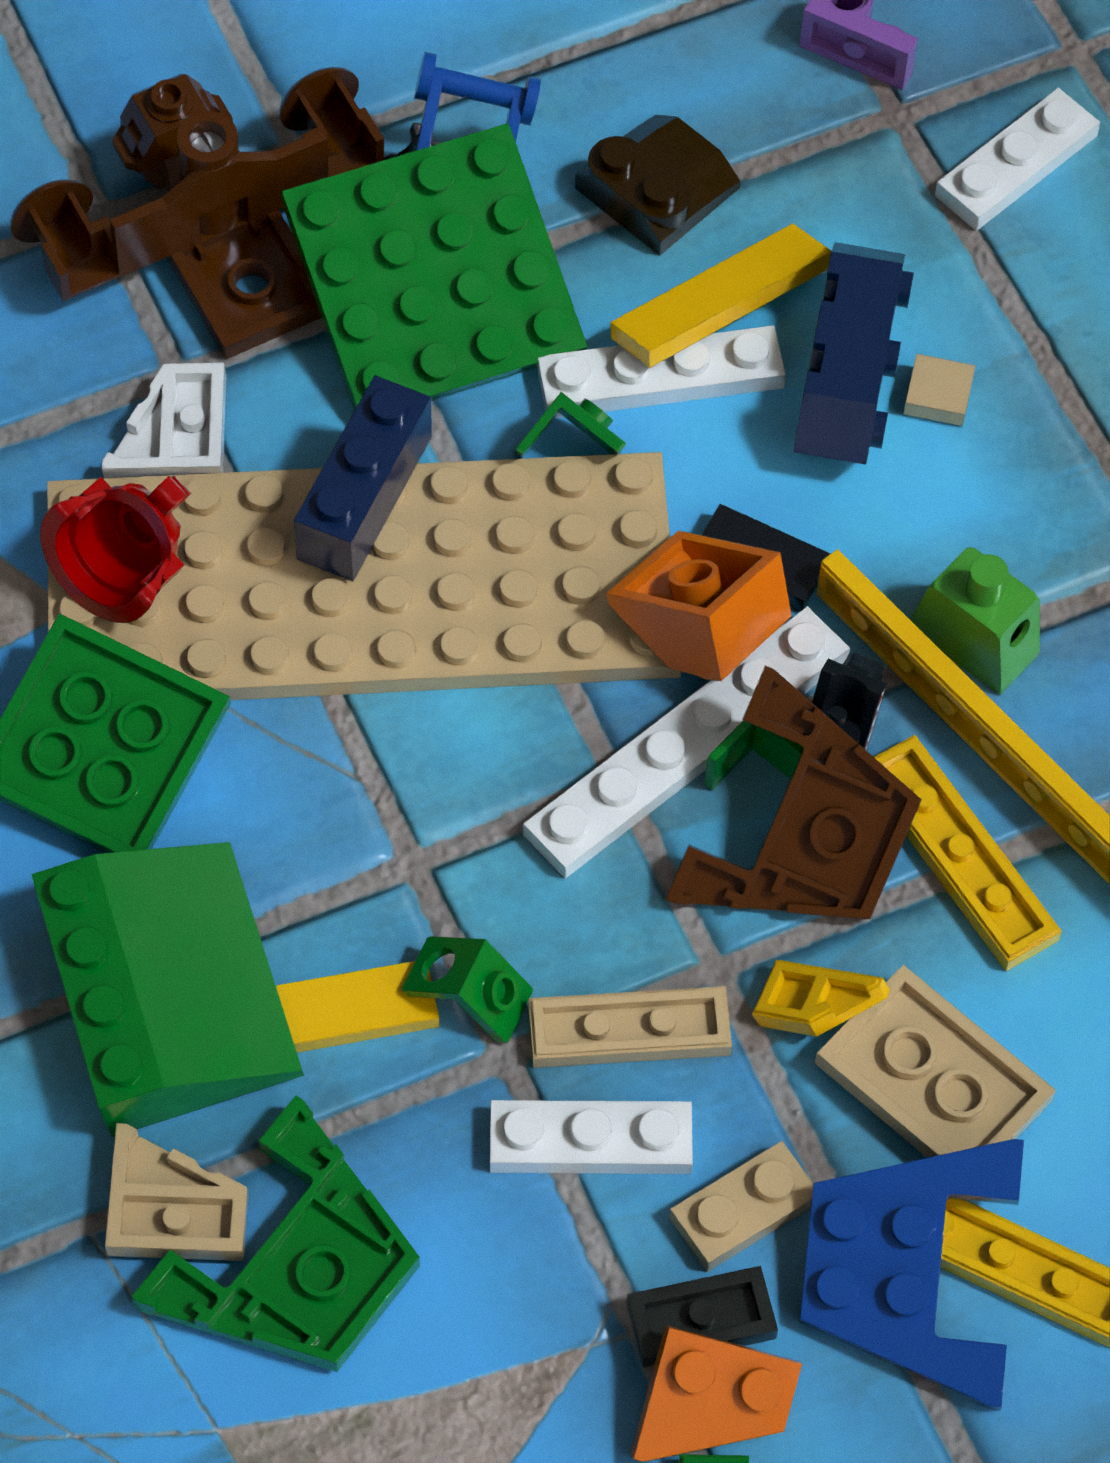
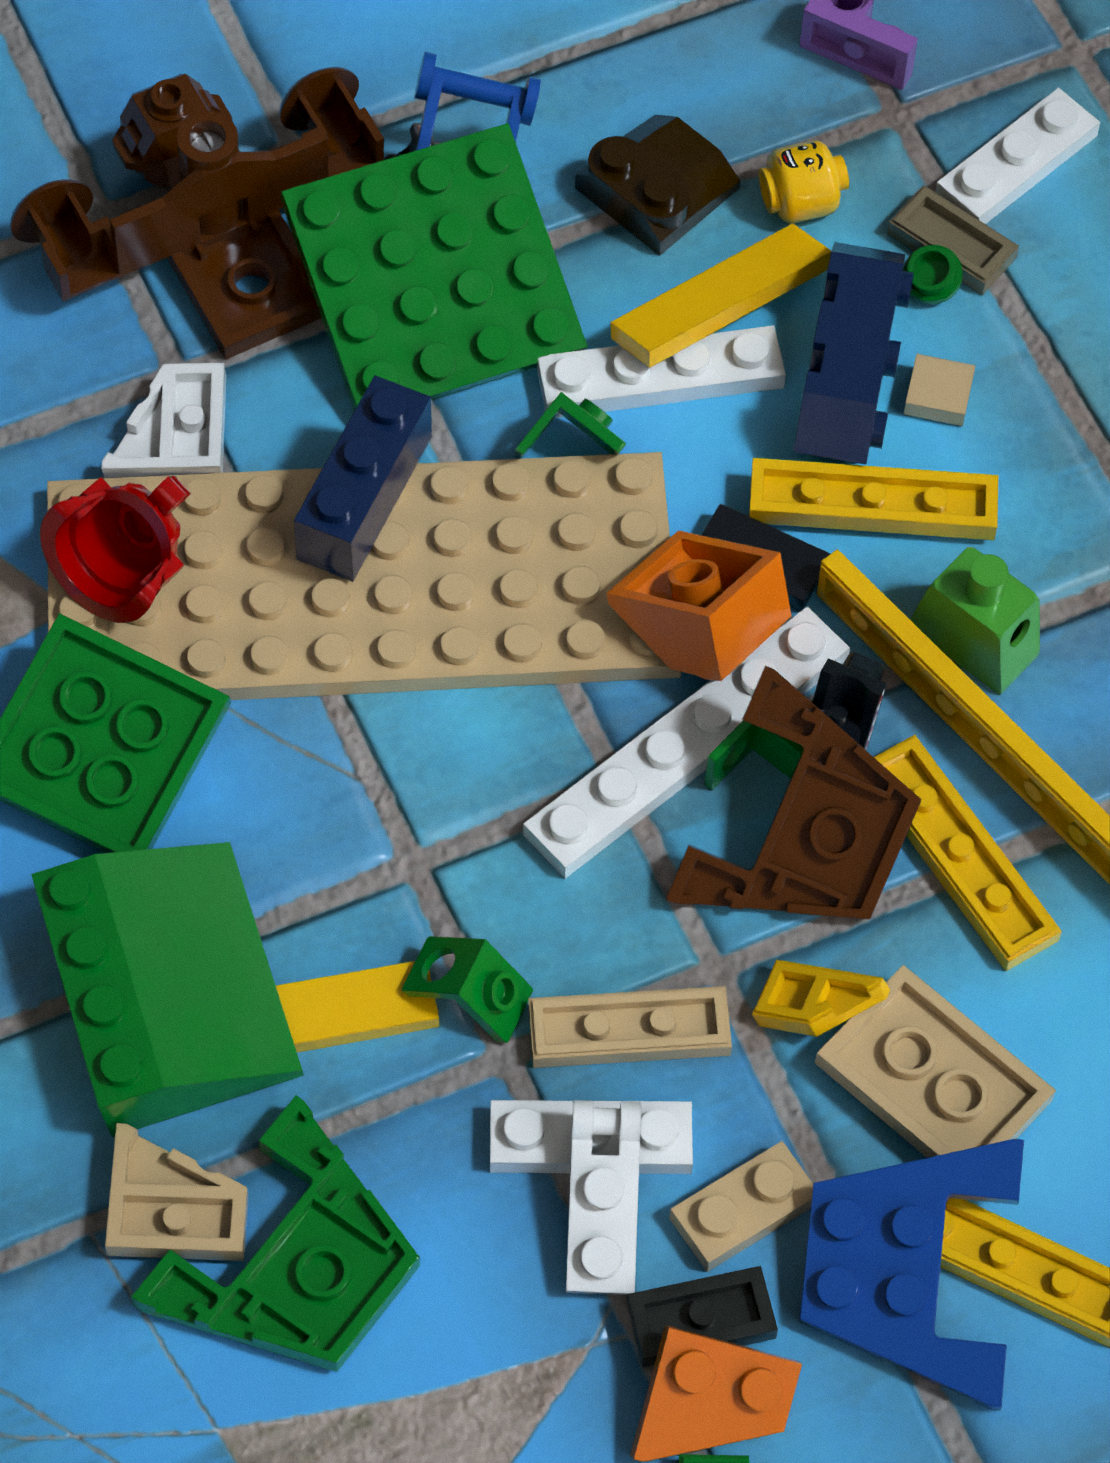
(603, 1201): none -> white plate
(803, 181): none -> yellow head
(874, 498): none -> yellow plate
(936, 221): none -> dark tan tile
(936, 274): none -> green plate

